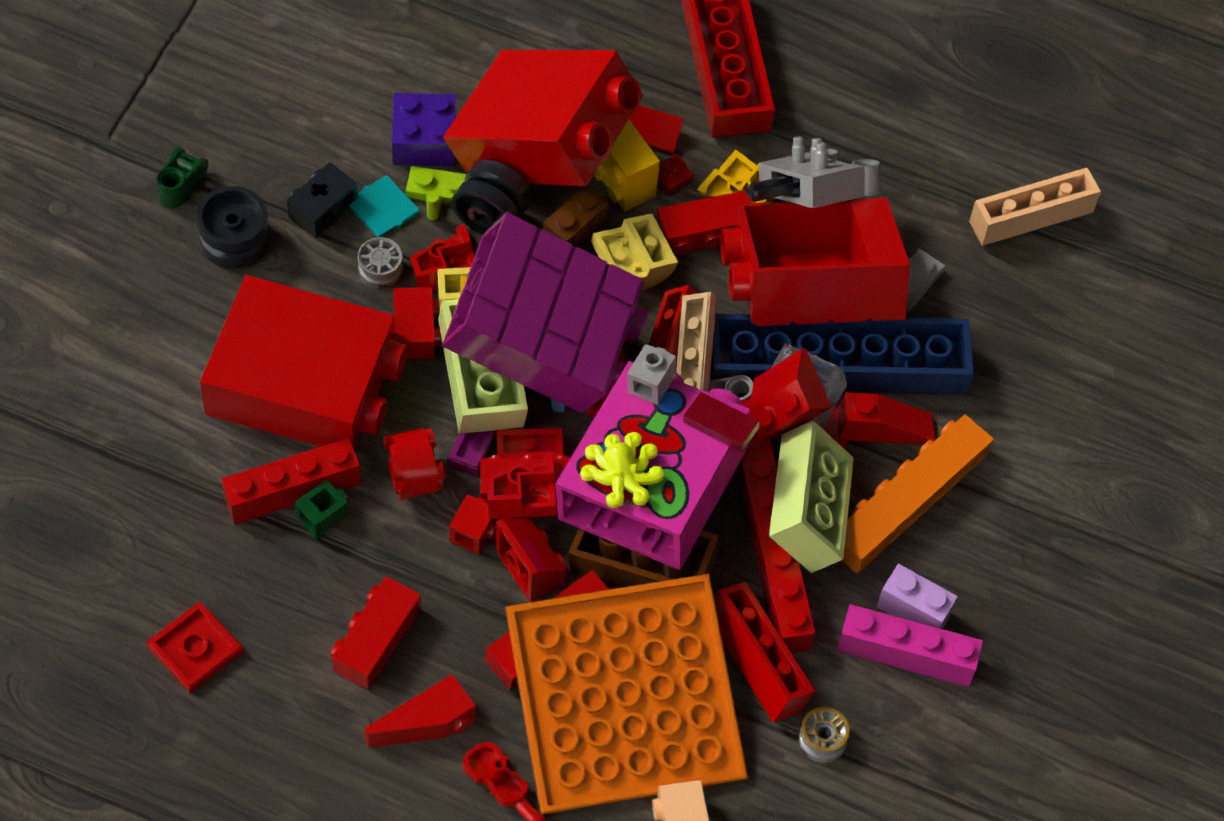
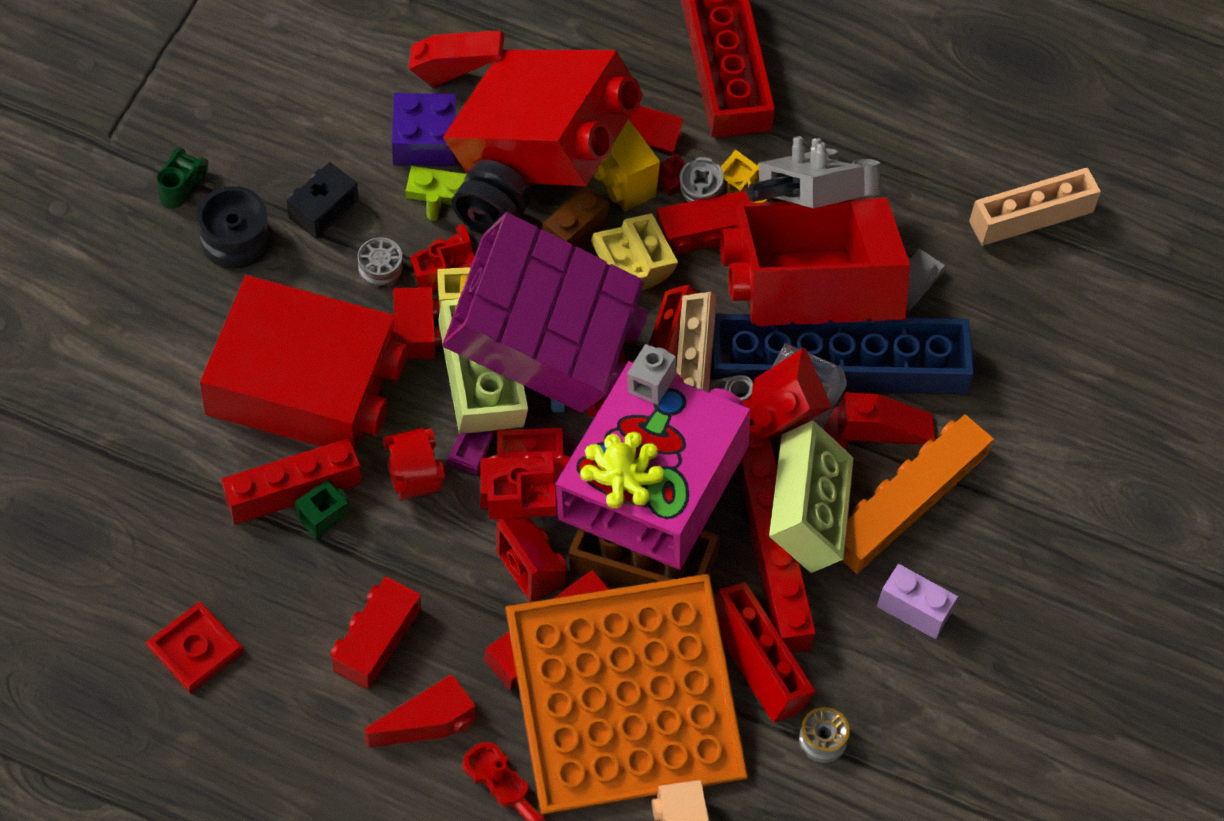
(383, 207): teal piece -> none
(454, 54): none -> red slope
(472, 525): red brick -> none
(701, 179): none -> light grey wheel
(721, 421): dark red tile -> none
(910, 645): dark pink brick -> none

